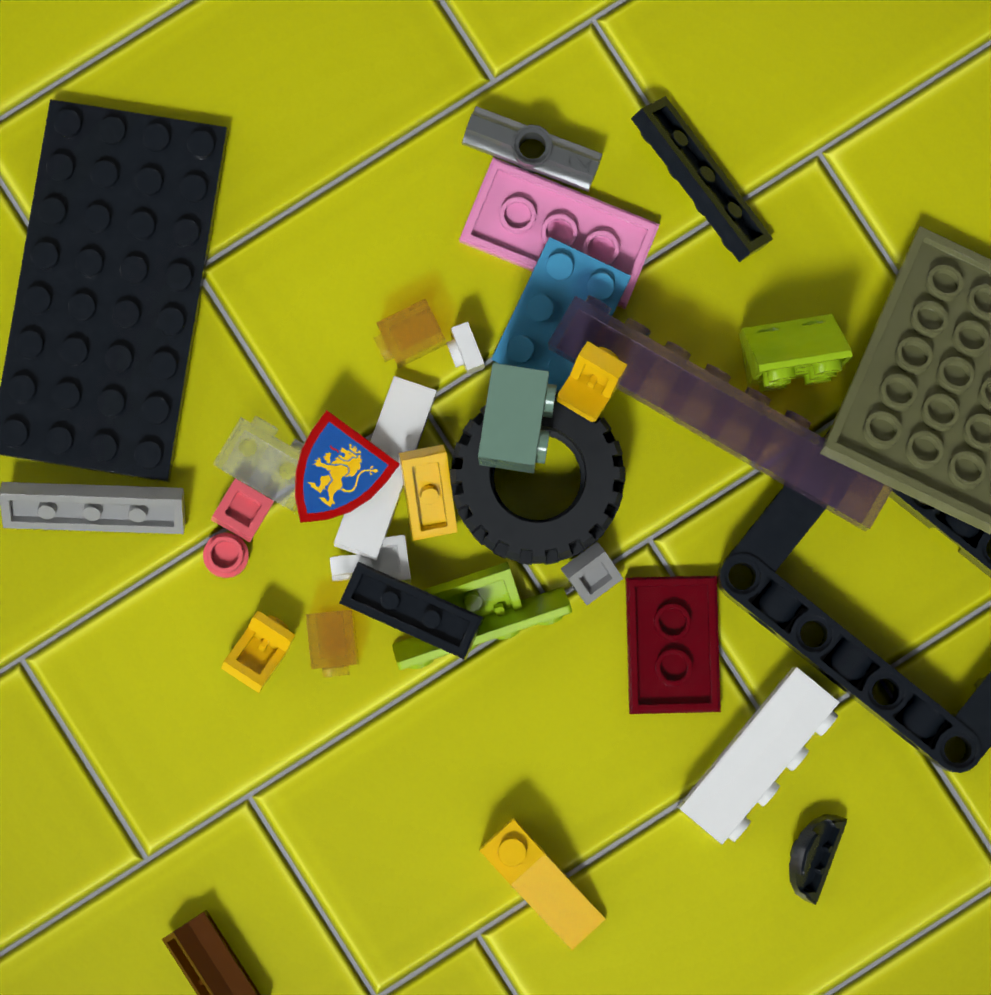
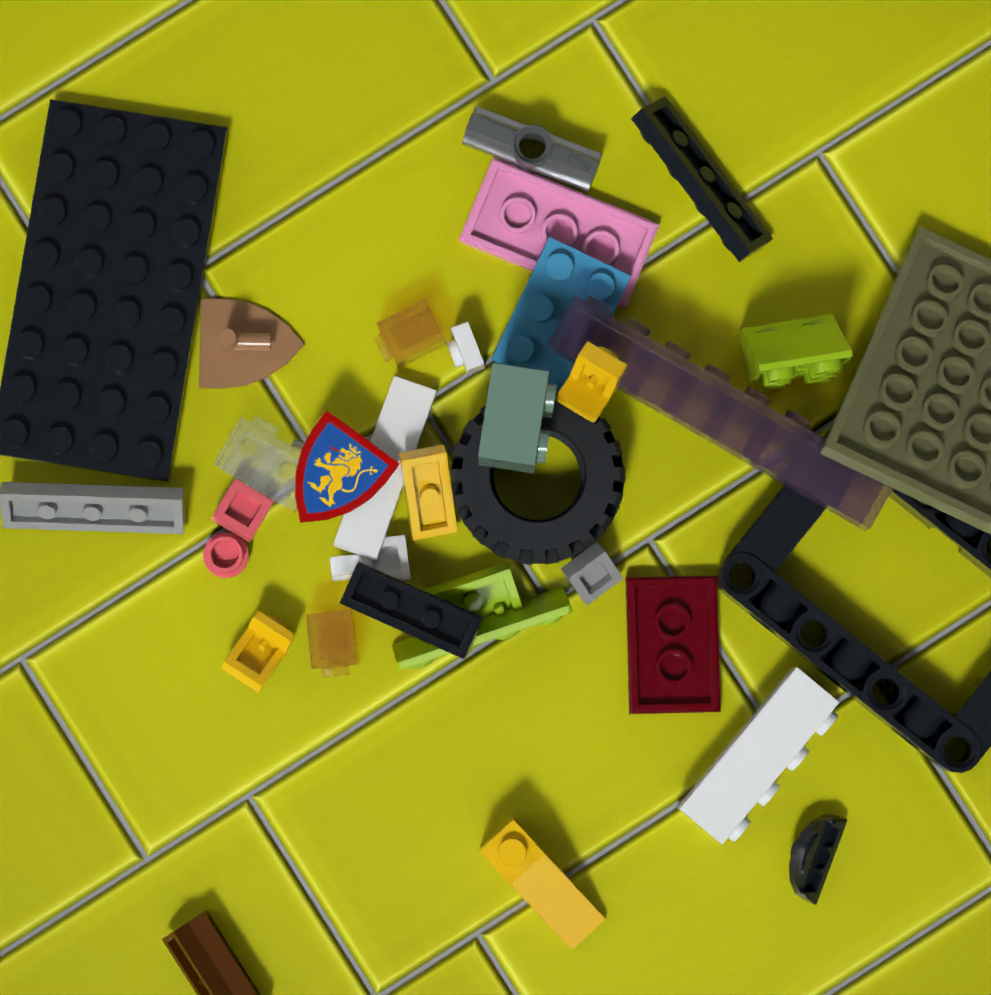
(241, 344): none -> medium nougat shield

